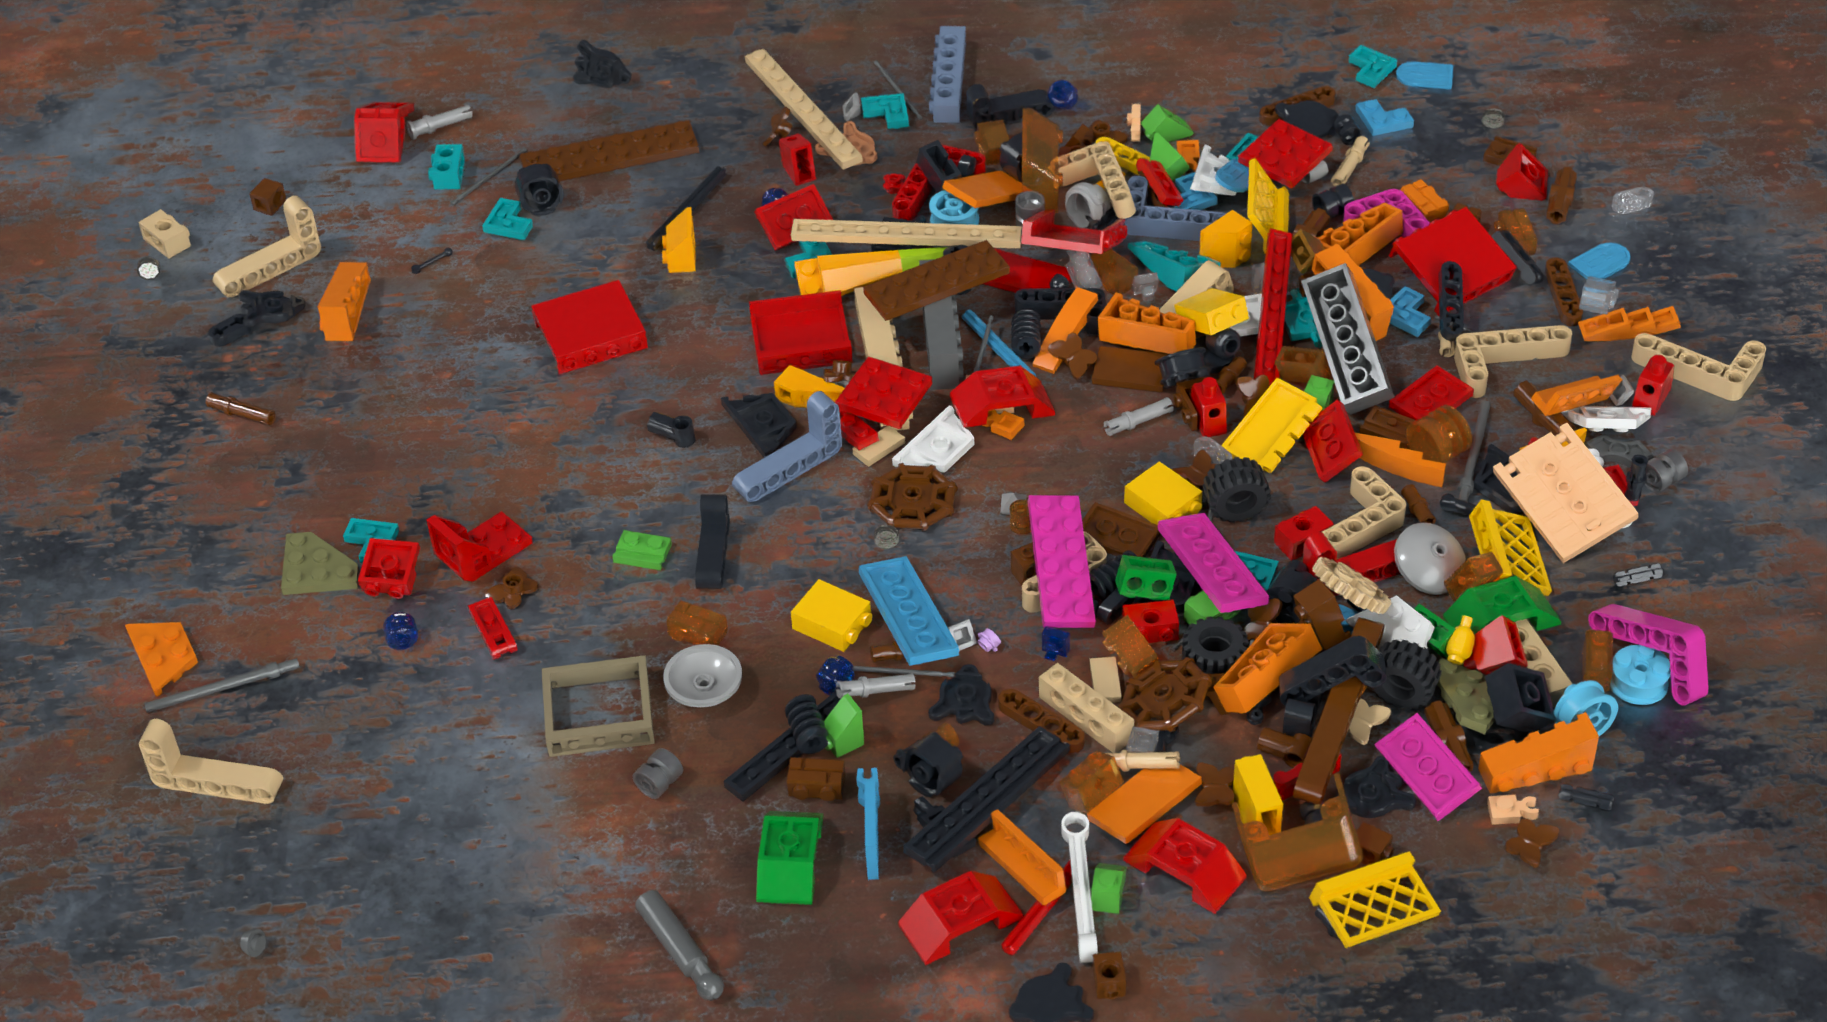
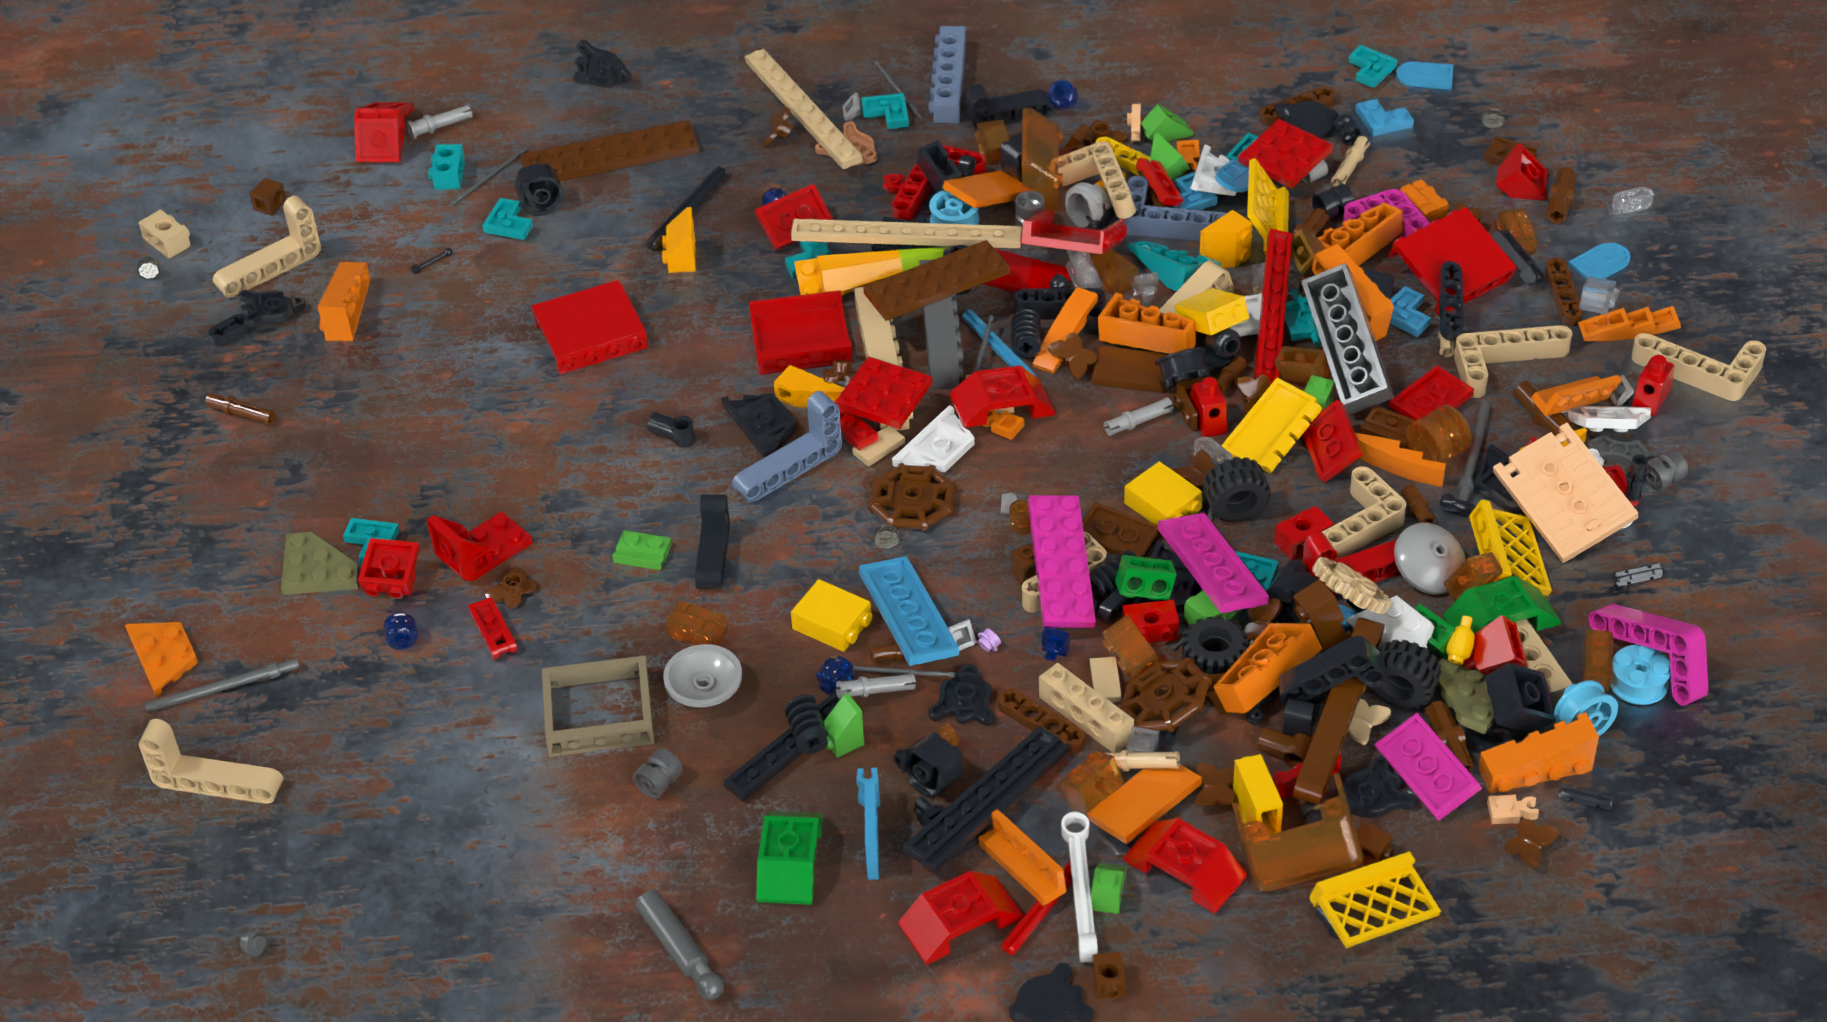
(797, 151): red torso -> none
(816, 778): reddish brown brick -> none

